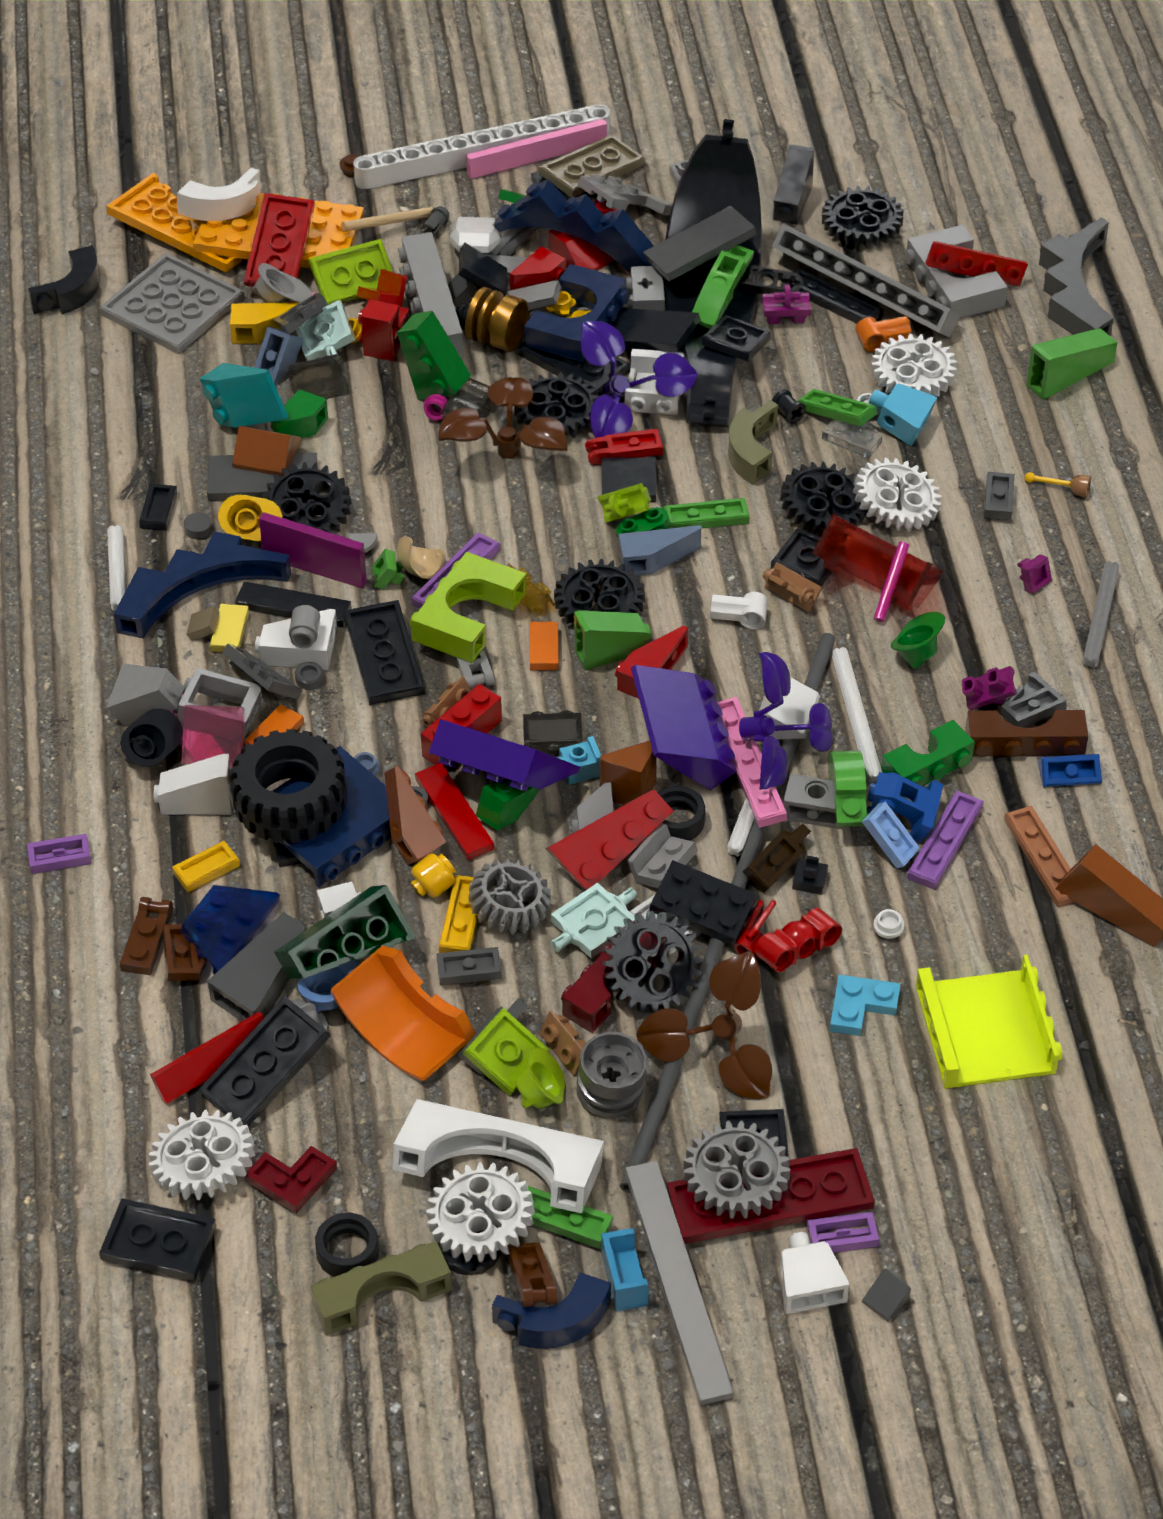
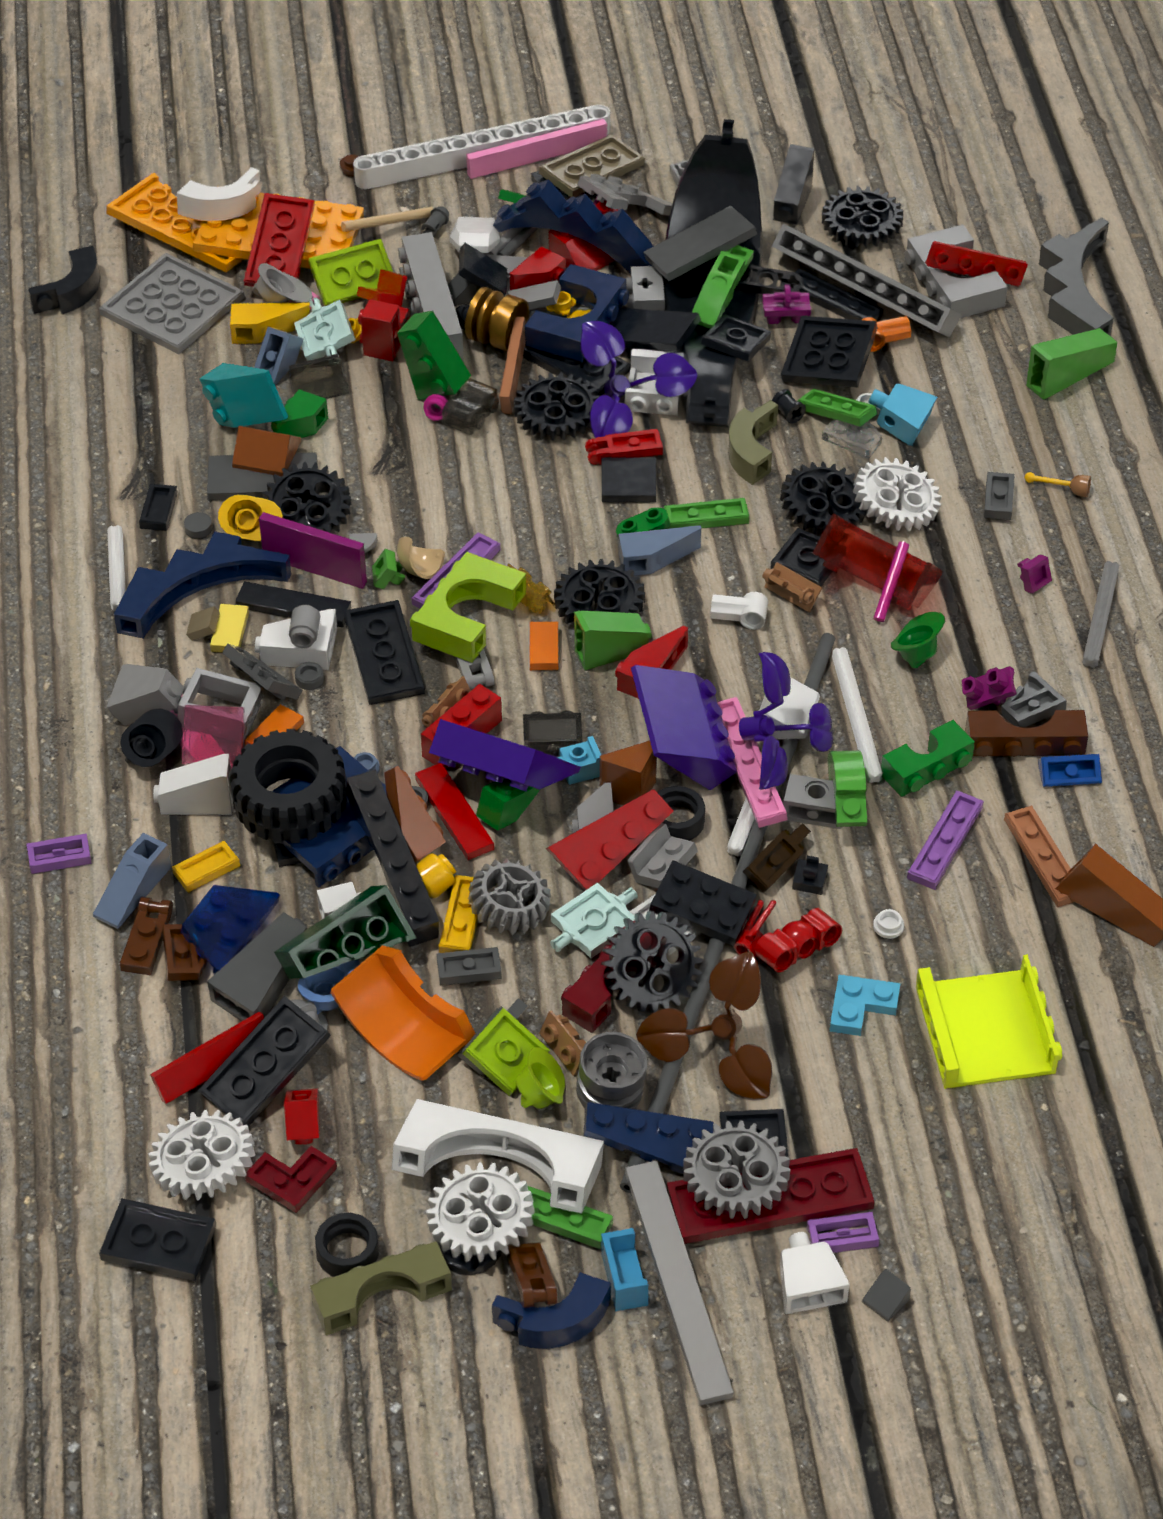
(134, 878): none -> sand blue slope
(299, 314): dark grey wing -> none
(302, 1115): none -> red slope
(402, 876): none -> black arch
(512, 366): none -> nougat tile
(543, 432): reddish brown plant -> none
(624, 502): lime hips -> none
(644, 1132): none -> dark blue wing
(829, 351): none -> black plate
(890, 835): light blue plate -> none
(914, 364): white gear -> none
(919, 811): blue tile -> none

